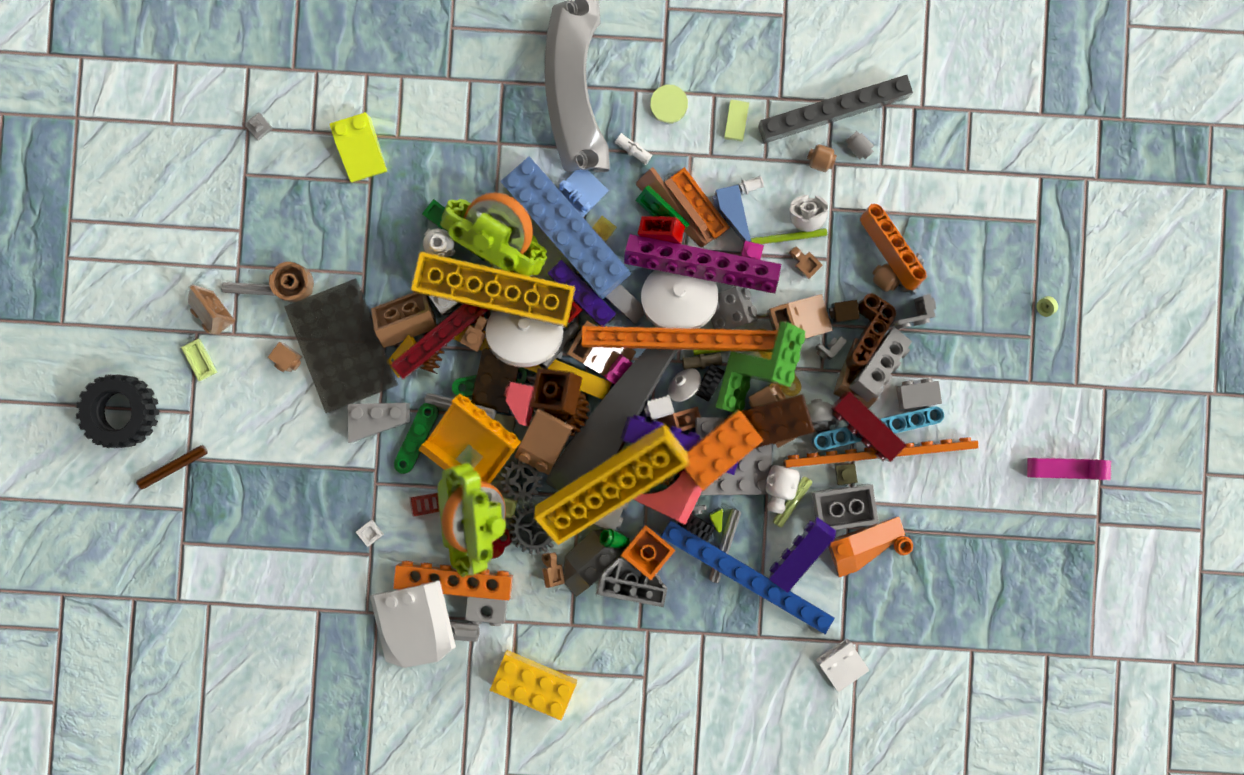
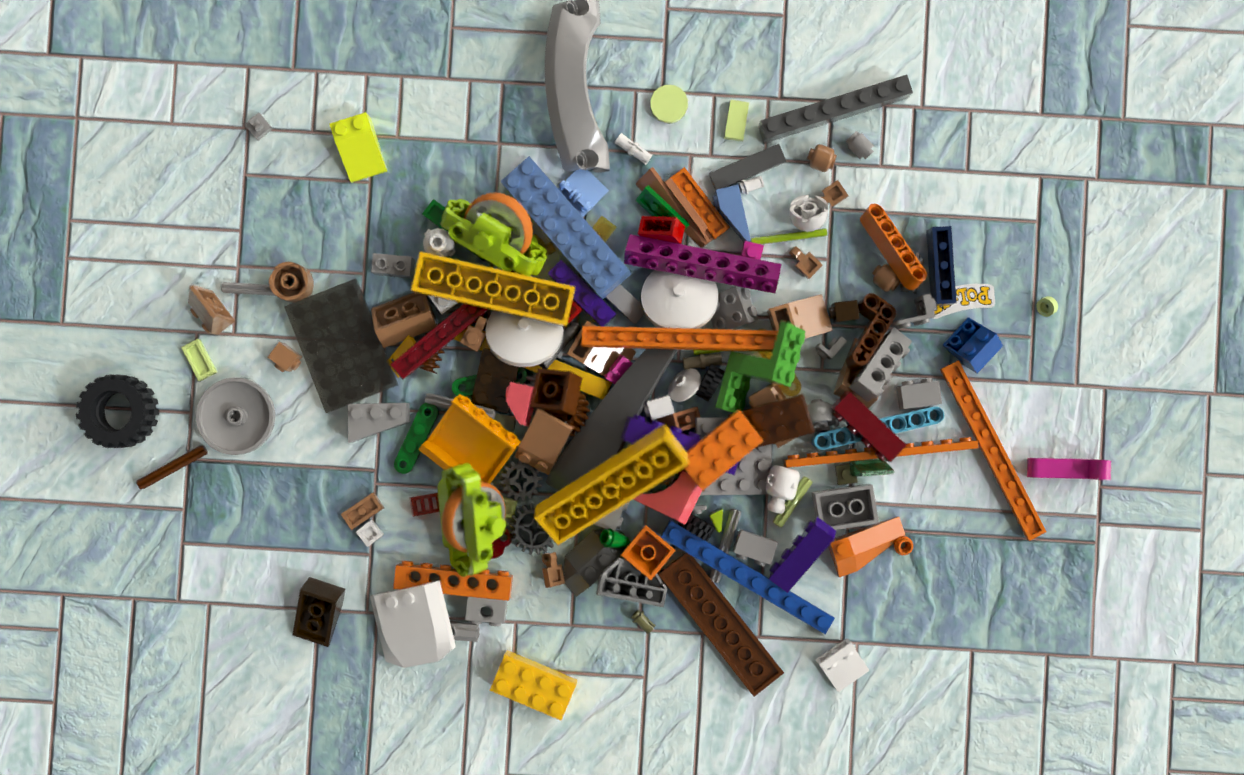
(235, 416): none -> light grey dish
(318, 611): none -> dark brown slope
(362, 511): none -> medium nougat plate
(393, 265): none -> light grey brick
(470, 456): clear light blue slope -> none
(549, 246): none -> clear yellow hand
(643, 621): none -> olive pin
(721, 623): none -> reddish brown plate
(747, 167): none -> dark grey tile
(754, 547): none -> light grey brick
(834, 193): none -> medium nougat plate
(870, 468): none -> clear green slope
(941, 265): none -> dark blue brick
(969, 297): none -> sticker
(973, 345): none -> blue slope
(993, 450): none -> orange plate

